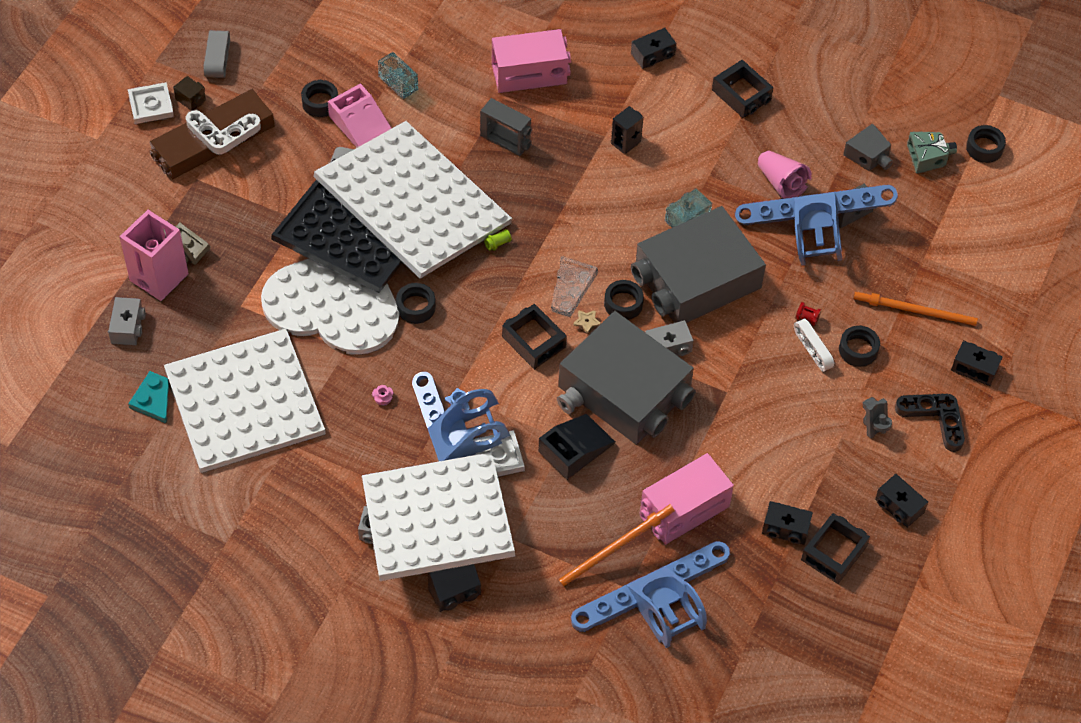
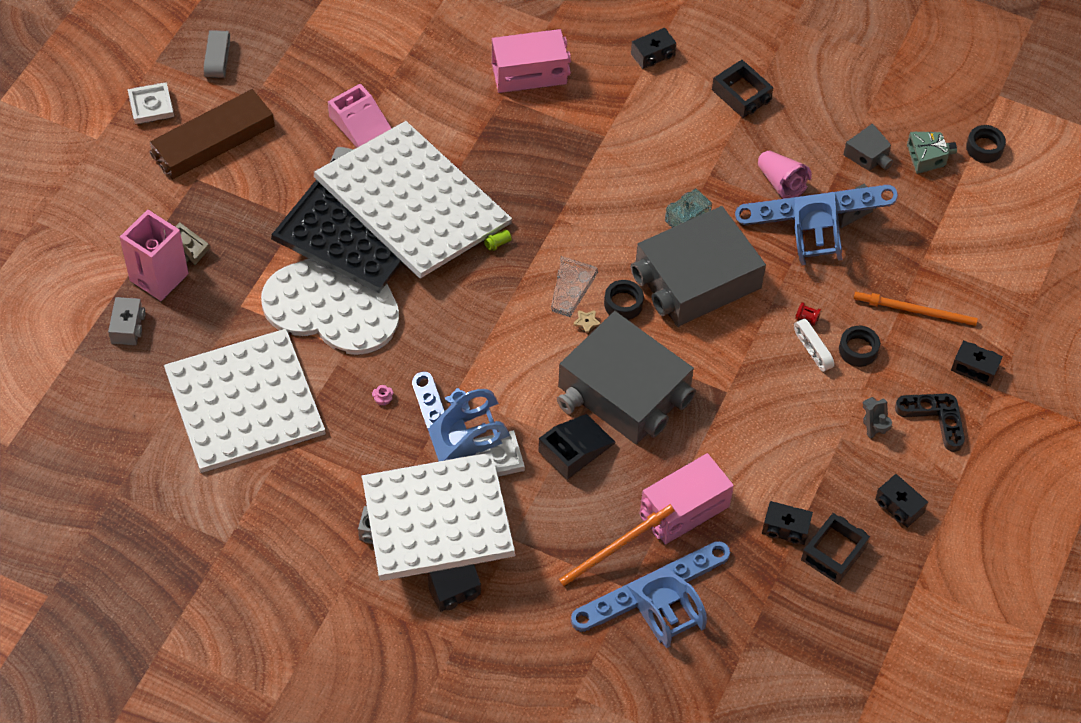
(152, 397): teal wing -> none
(189, 93): dark brown brick -> none
(222, 137): white beam -> none
(315, 87): black tyre -> none
(398, 75): clear light blue brick -> none
(417, 316): black tyre -> none
(490, 129): dark grey window -> none
(543, 352): black window -> none
(627, 130): black brick -> none
(674, 337): light grey brick -> none

